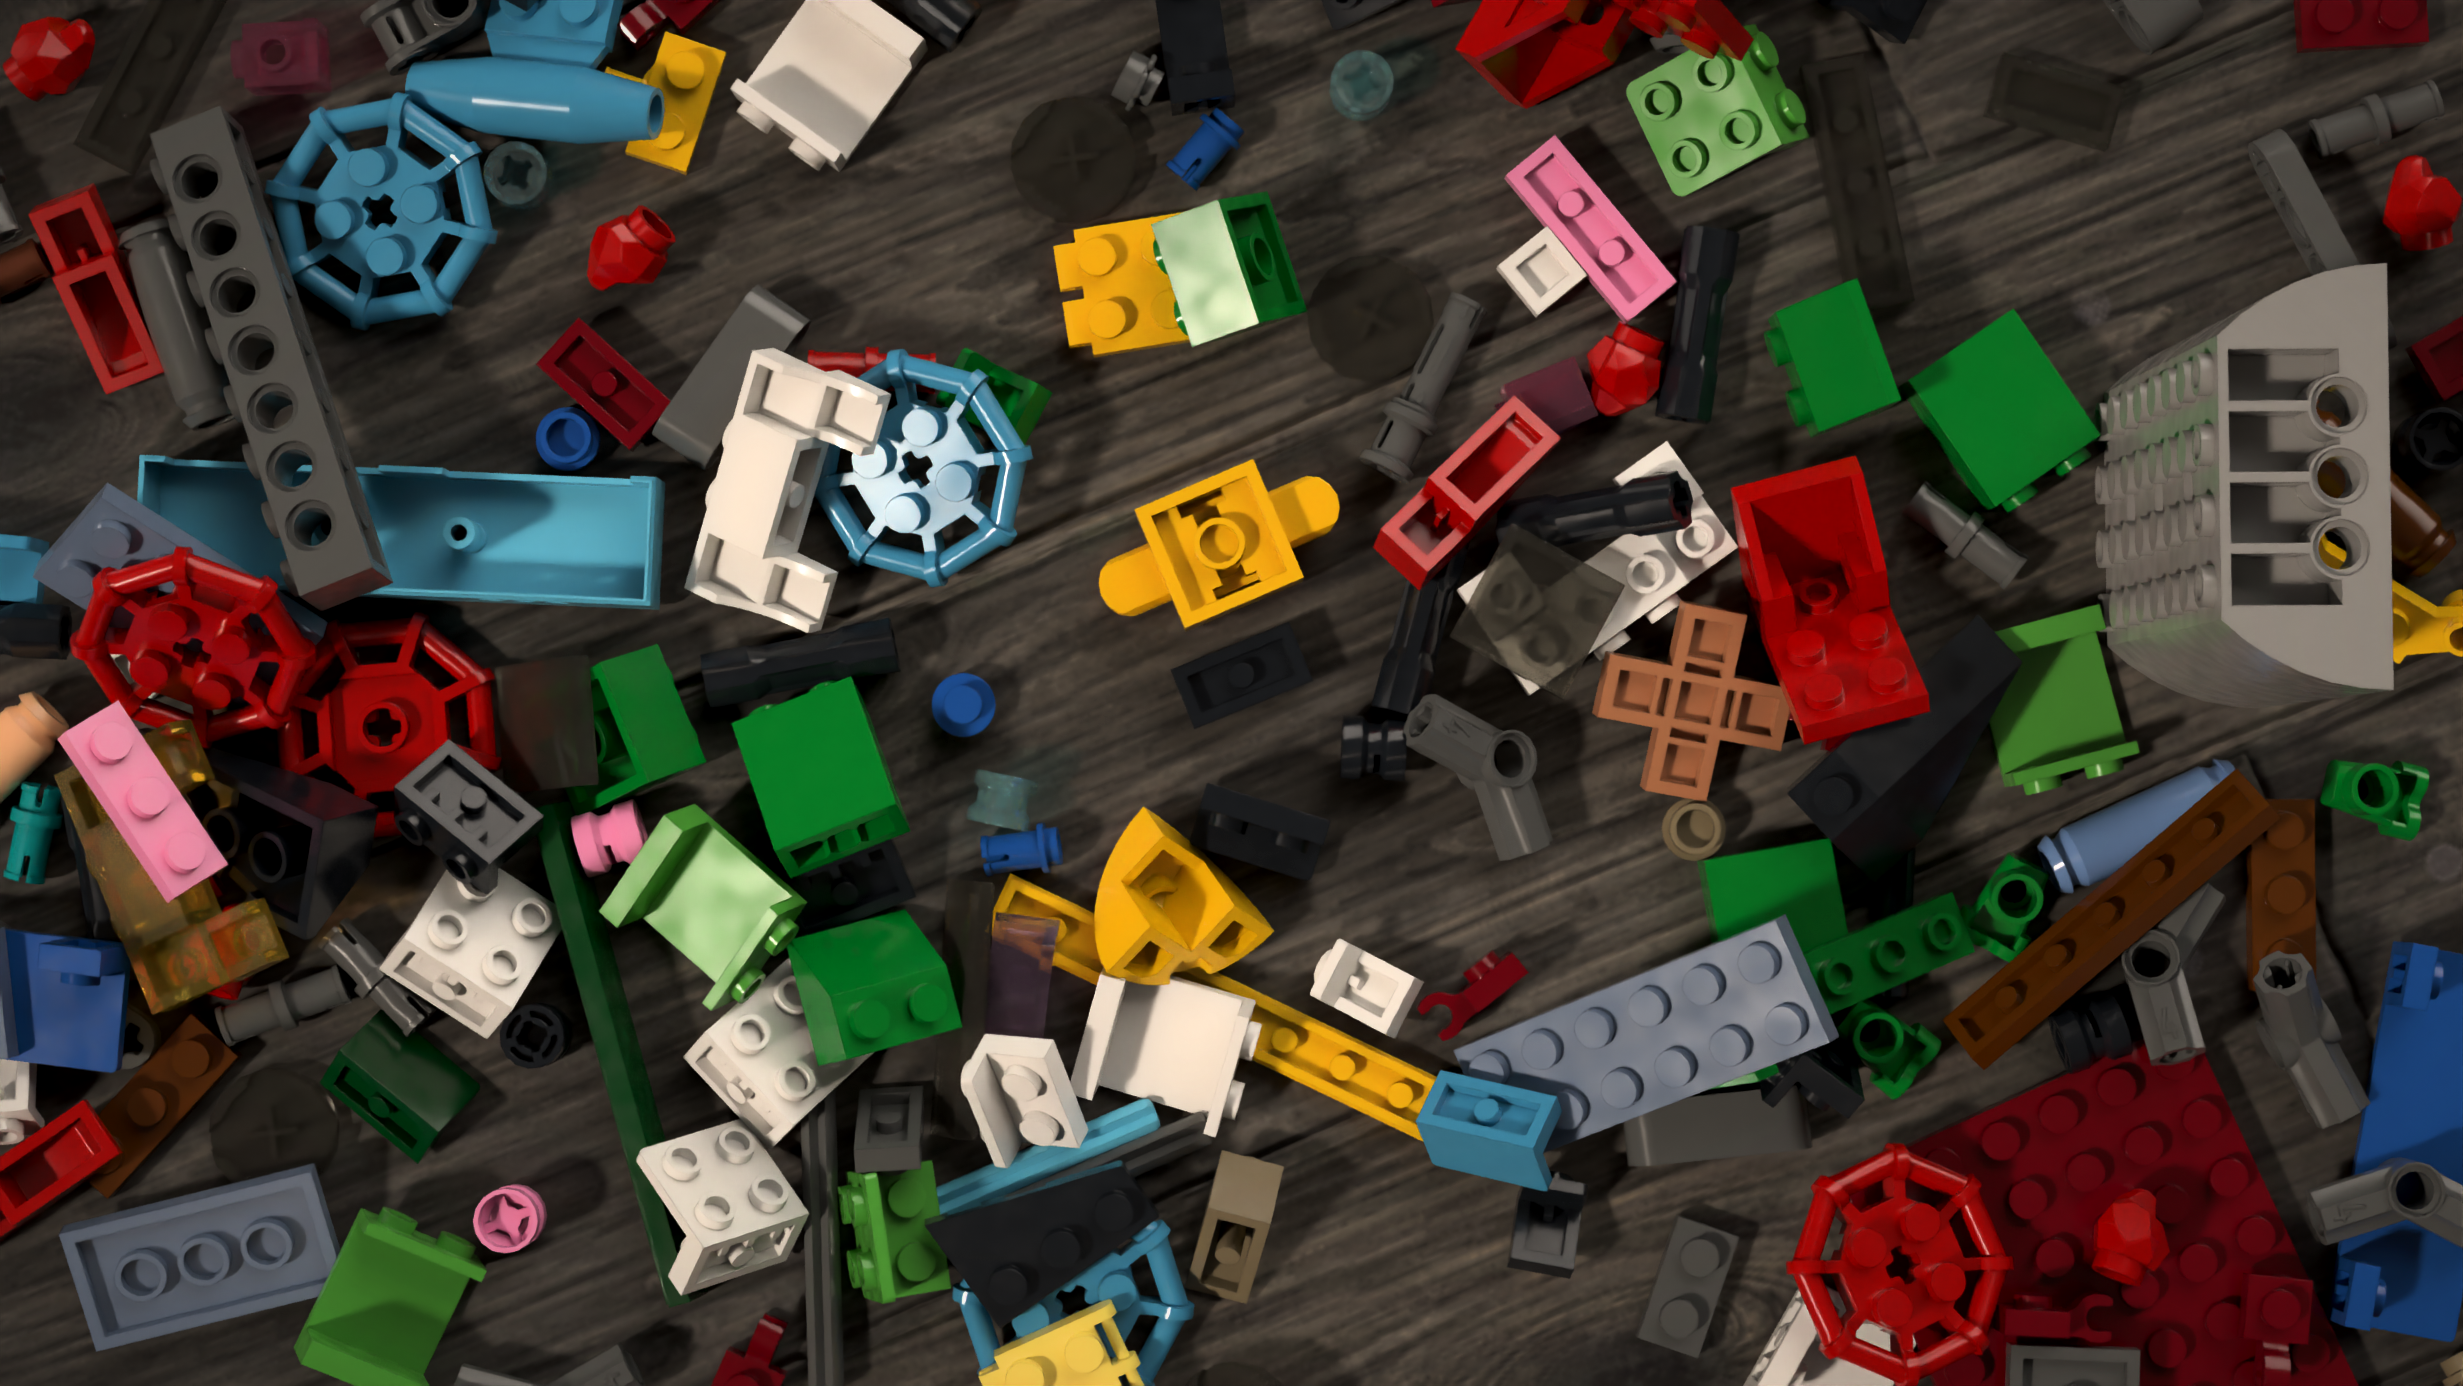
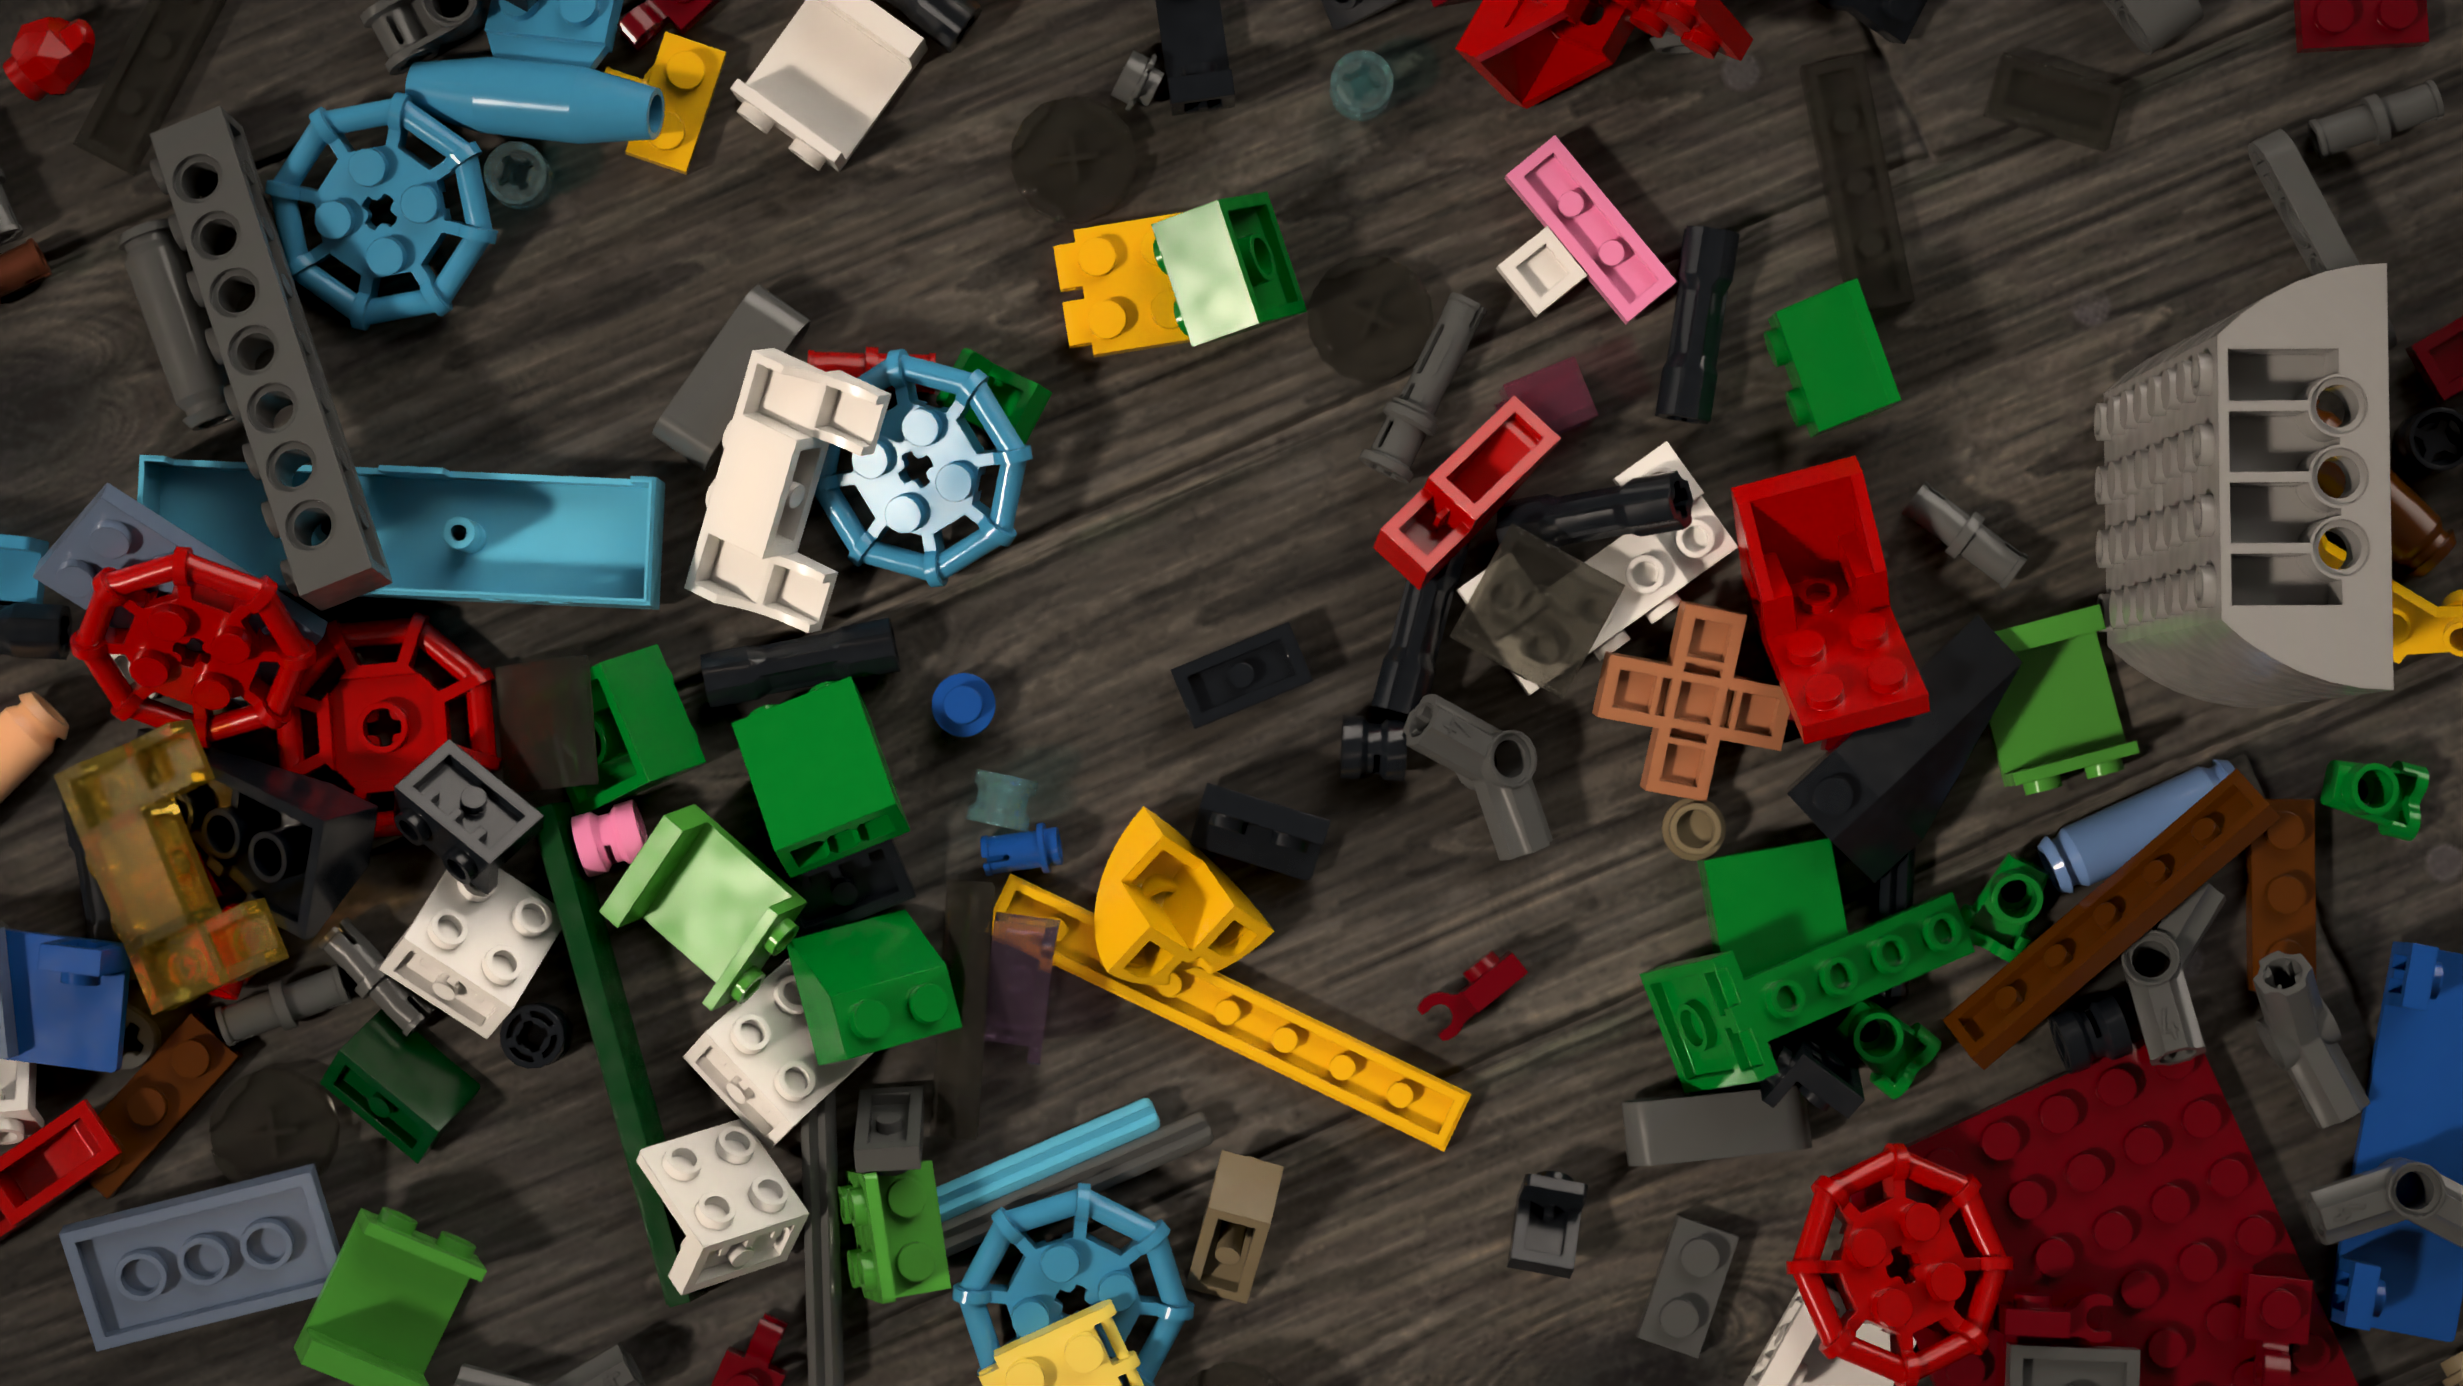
(33, 832): teal pin -> none
(96, 287): red slope -> none
(142, 801): bright pink plate -> none
(302, 68): clear pink brick -> none
(499, 1223): bright pink wheel -> none
(568, 439): blue plate -> none
(604, 384): dark red plate -> none
(629, 250): red rock -> none
(1021, 1096): white bracket -> none
(1038, 1240): black wing -> none
(1167, 1045): white panel -> none
(1206, 145): blue pin -> none
(1219, 545): yellow brick -> none
(1365, 987): white bracket -> none
(1489, 1129): dark azure panel -> none
(1624, 369): red rock -> none
(1662, 1032): sand blue plate -> none
(1716, 113): bright green bracket -> none
(2001, 413): green brick -> none
(2129, 1238): red rock -> none
(2421, 205): red rock -> none

